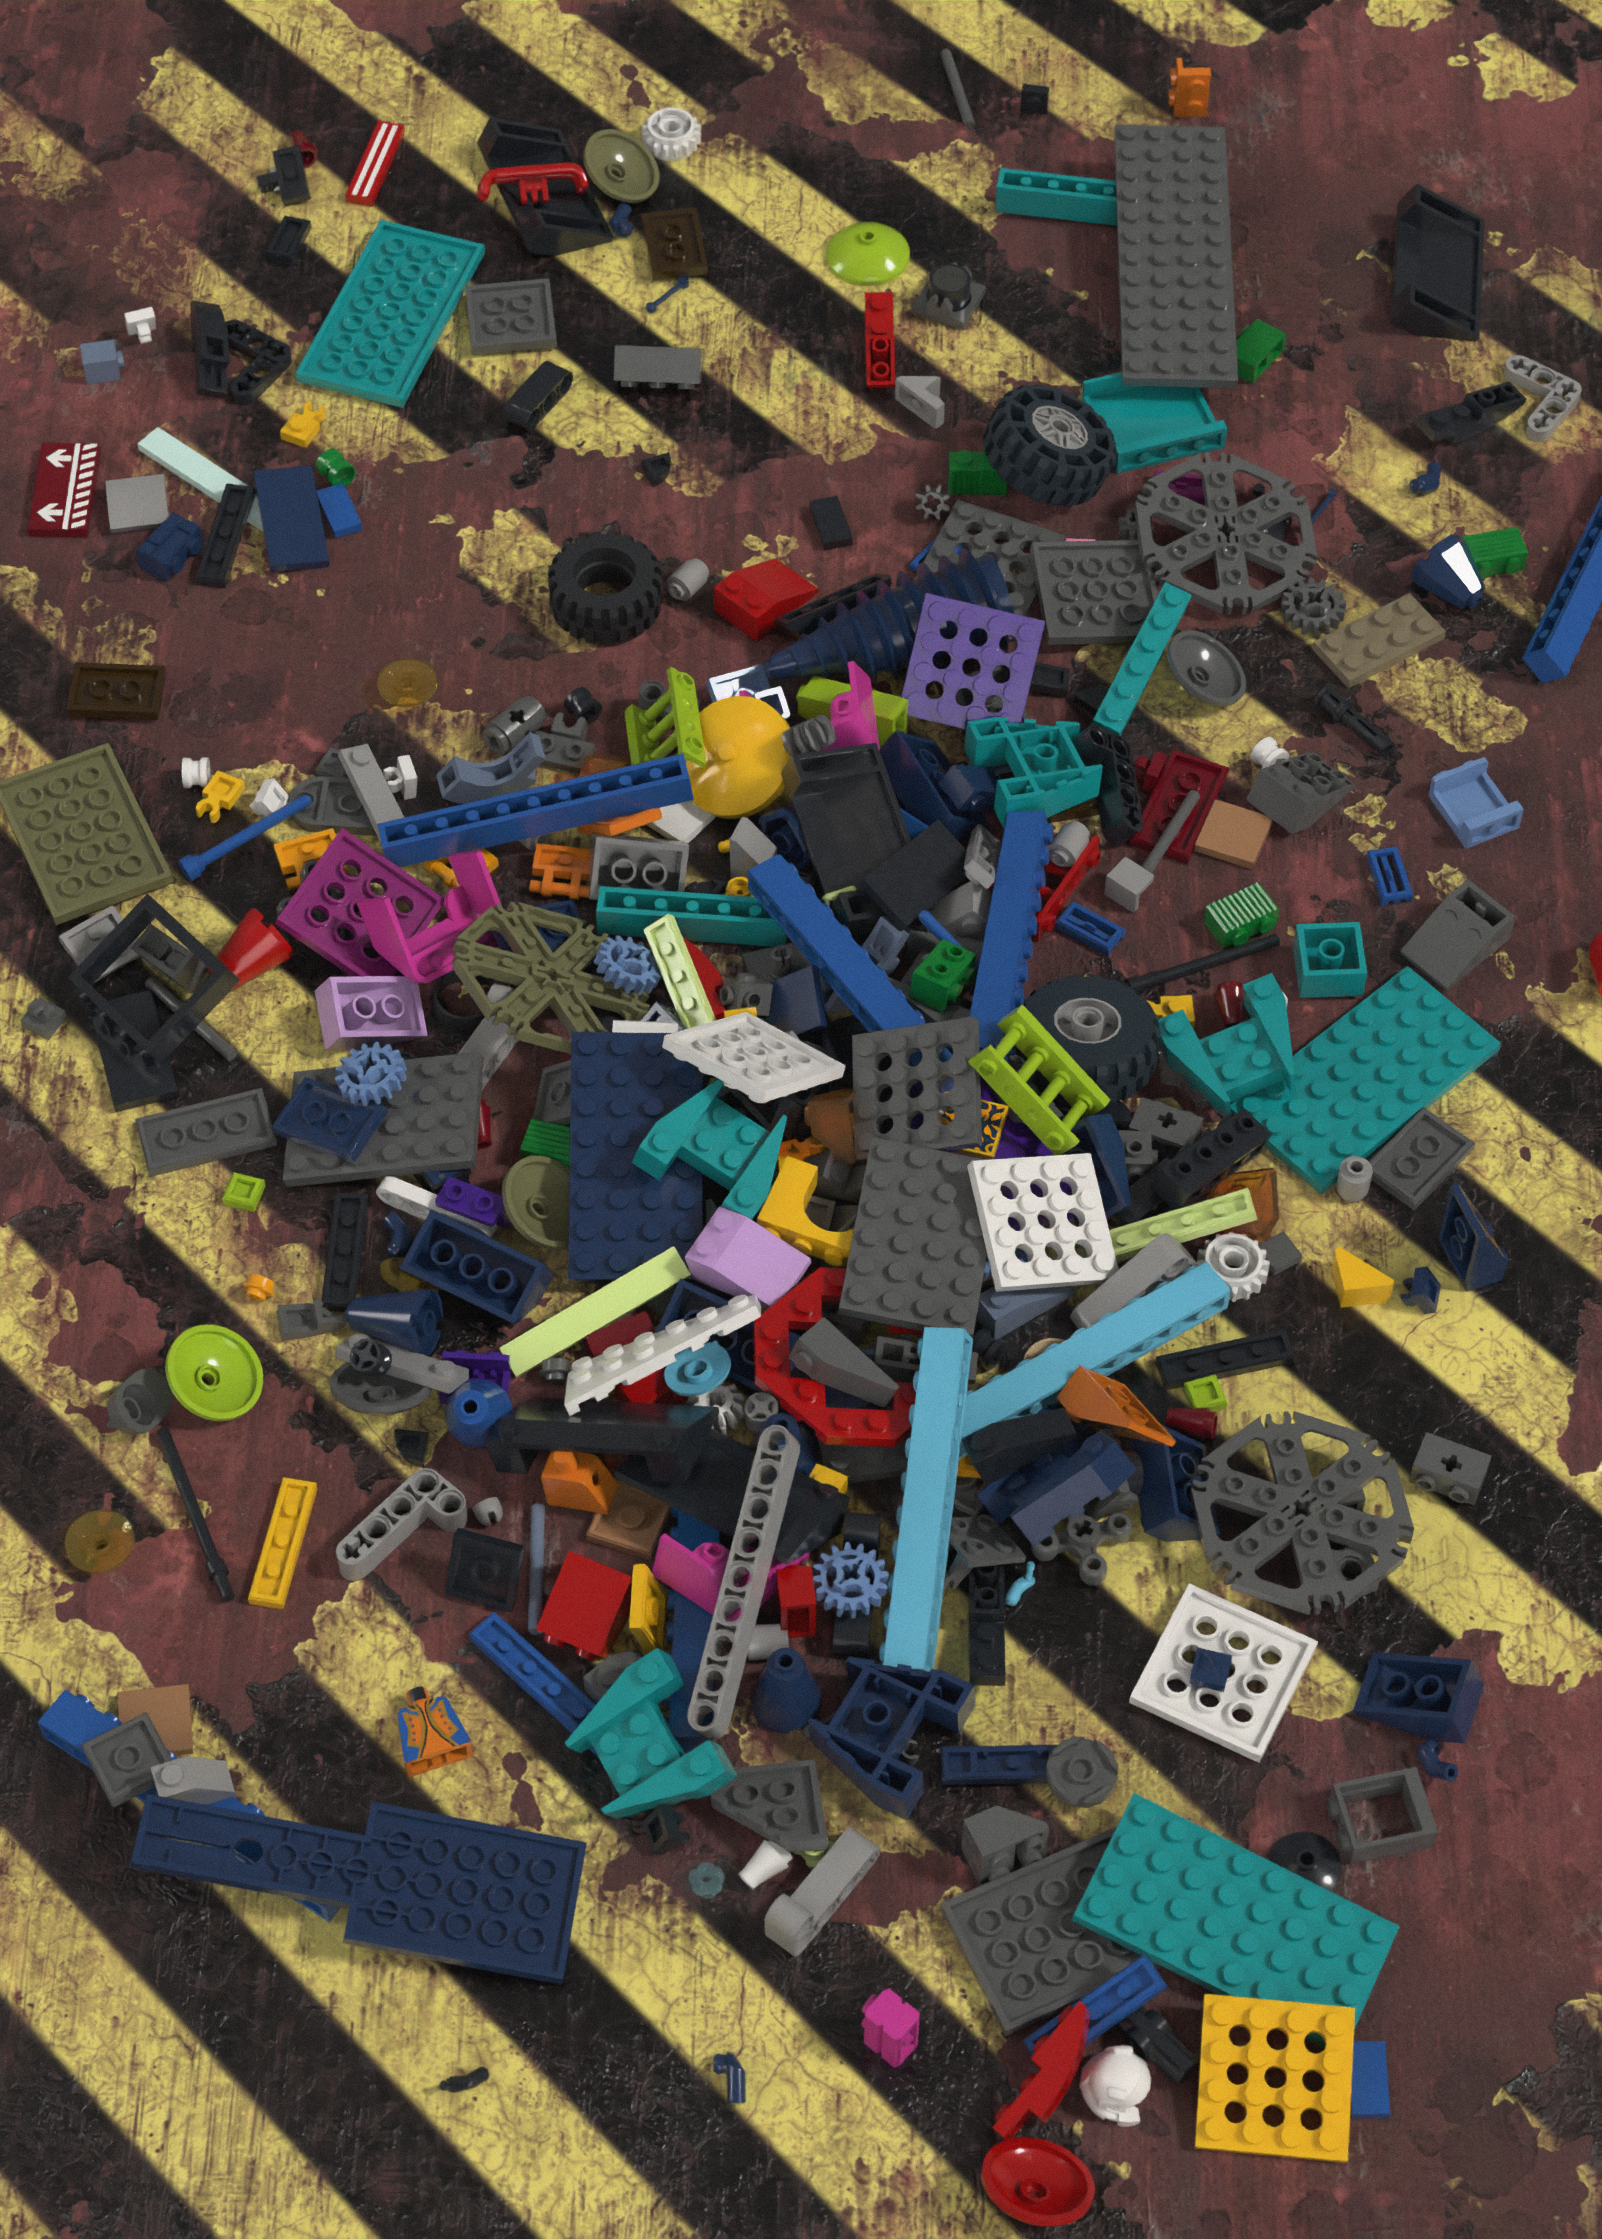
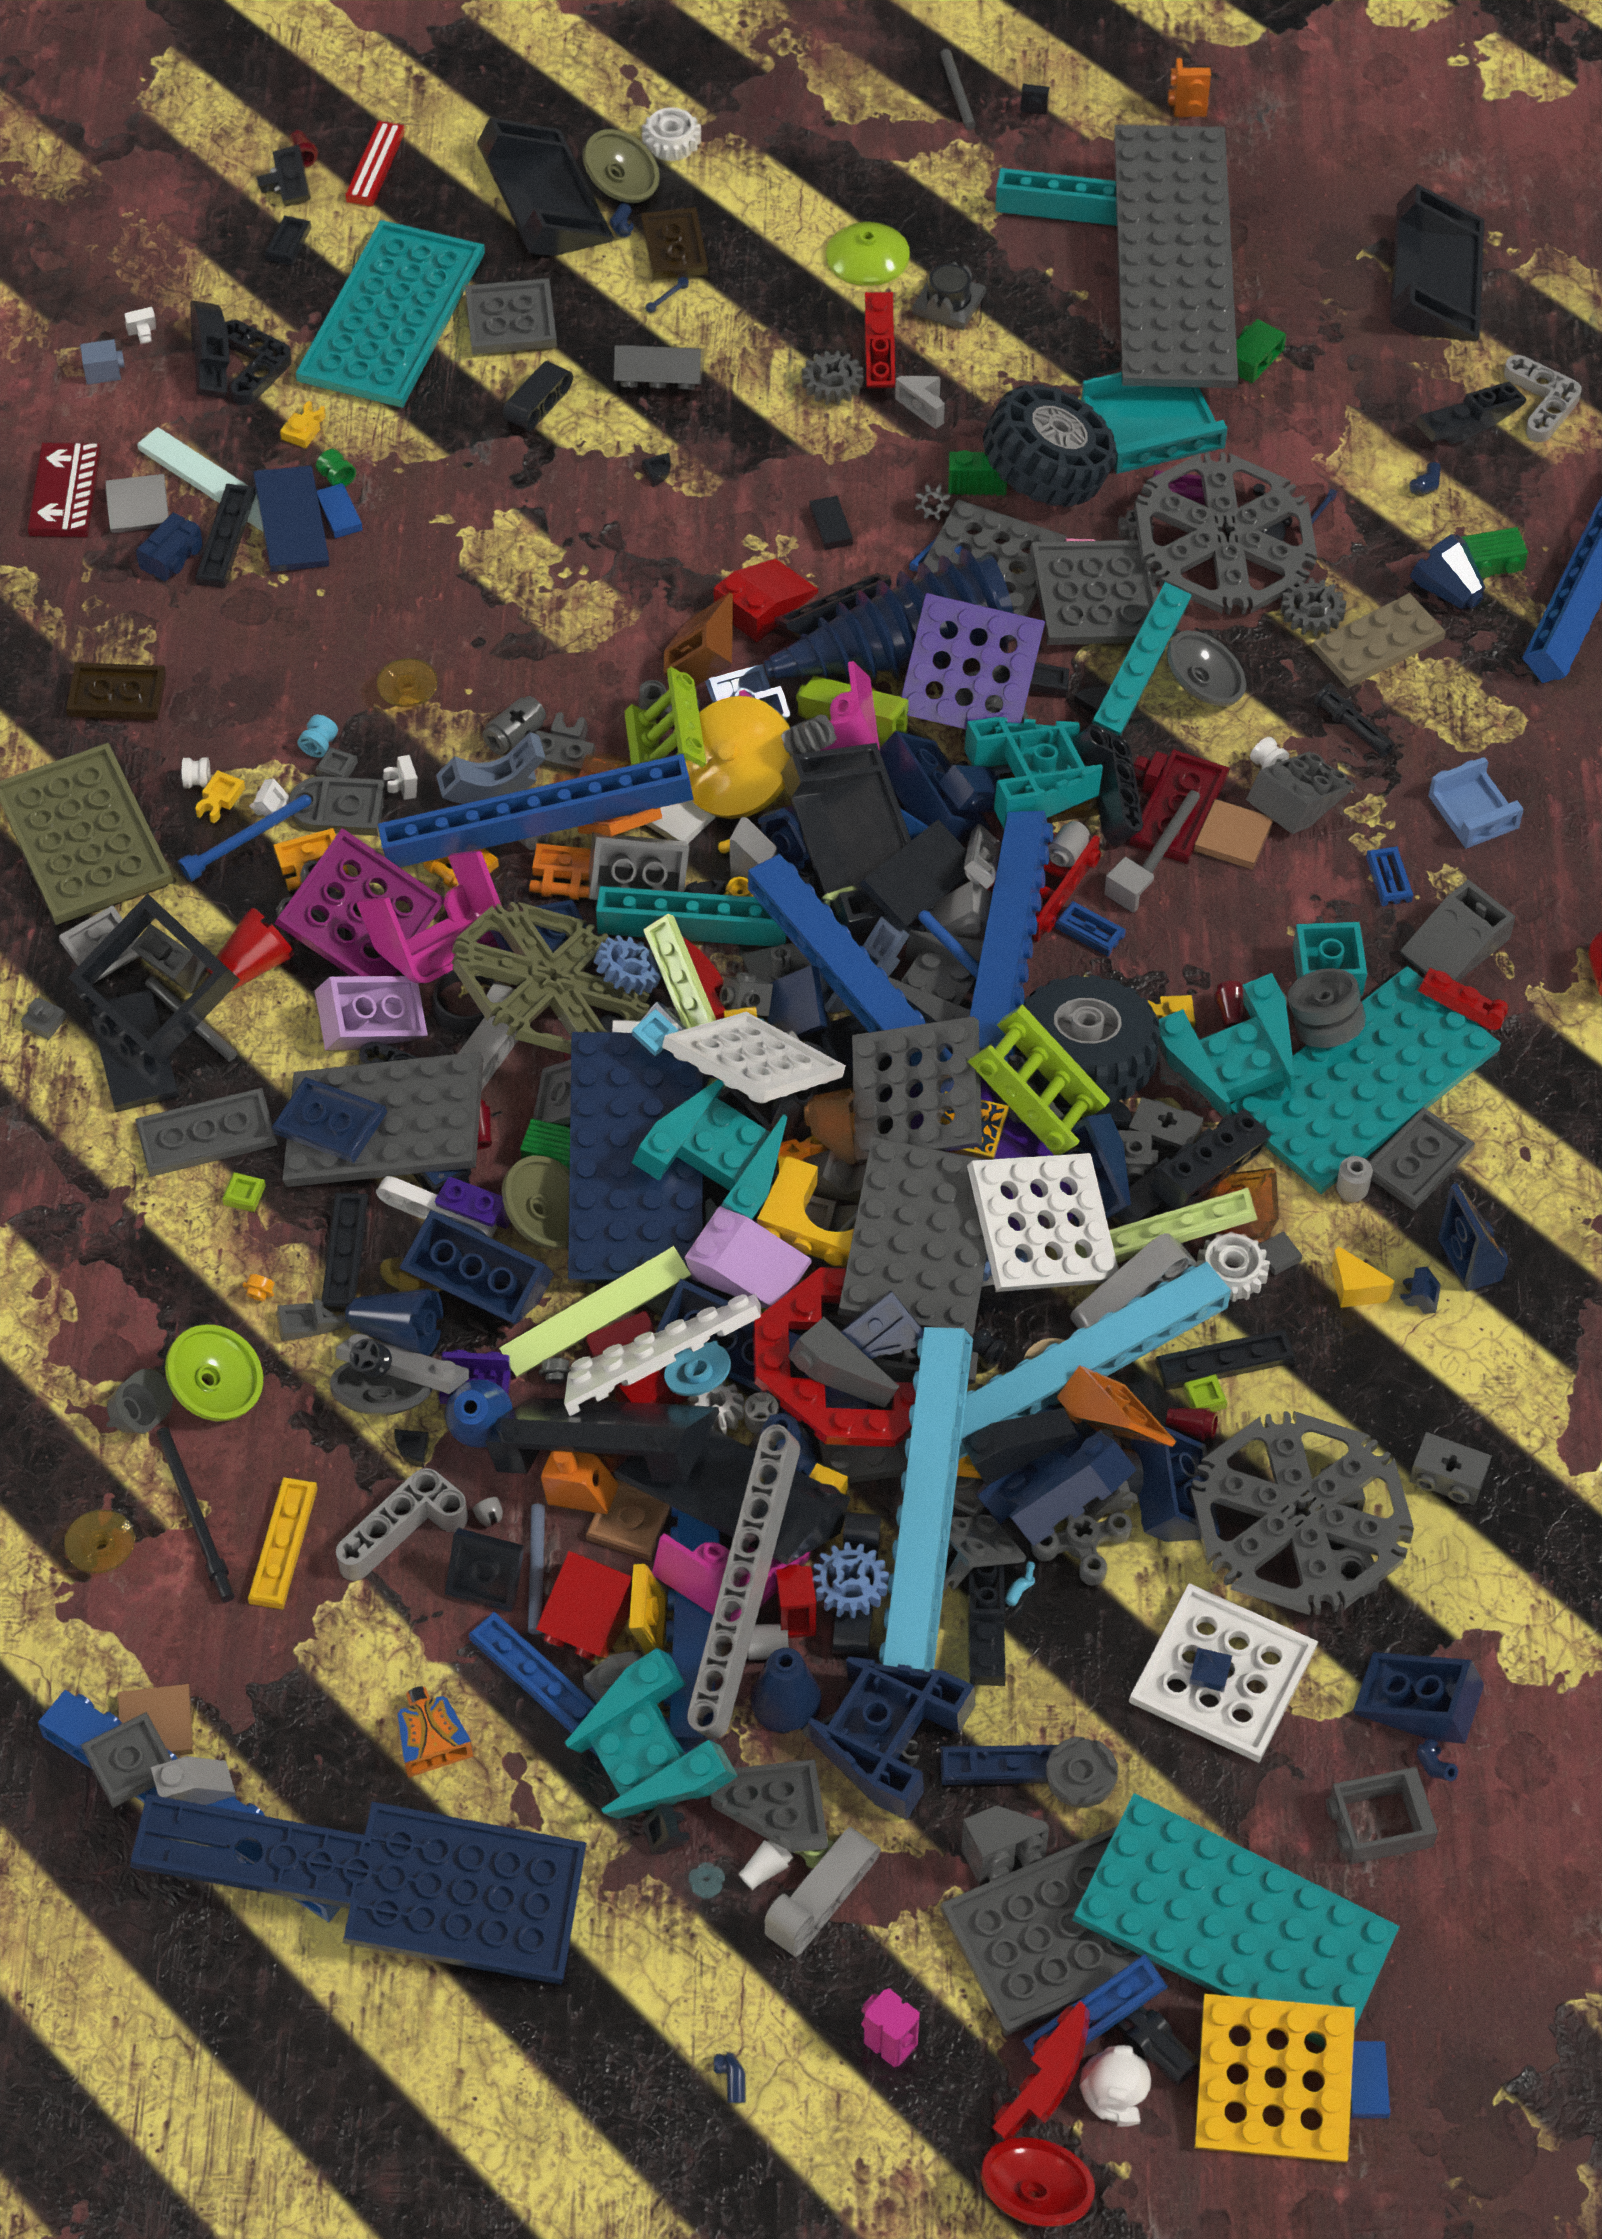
(318, 734): none -> medium azure wheel
(370, 785): light grey plate -> none
(371, 1073): medium blue gear -> none
(401, 1237): dark blue arm -> none
(465, 2082): black piece -> none
(533, 180): red piece -> none
(582, 705): black wheel -> none
(600, 560): black tyre -> none
(651, 1031): none -> medium azure tile
(687, 579): light grey brick -> none
(703, 642): none -> dark orange slope
(832, 377): none -> dark grey gear
(884, 1328): none -> wing
(943, 975): green brick -> none
(1008, 1310): sand blue slope -> none
(1140, 983): black bar -> none
(1241, 916): green brick -> none
(1326, 1008): none -> dark grey wheel
(1326, 1861): black dish -> none
(1464, 999): none -> red plate

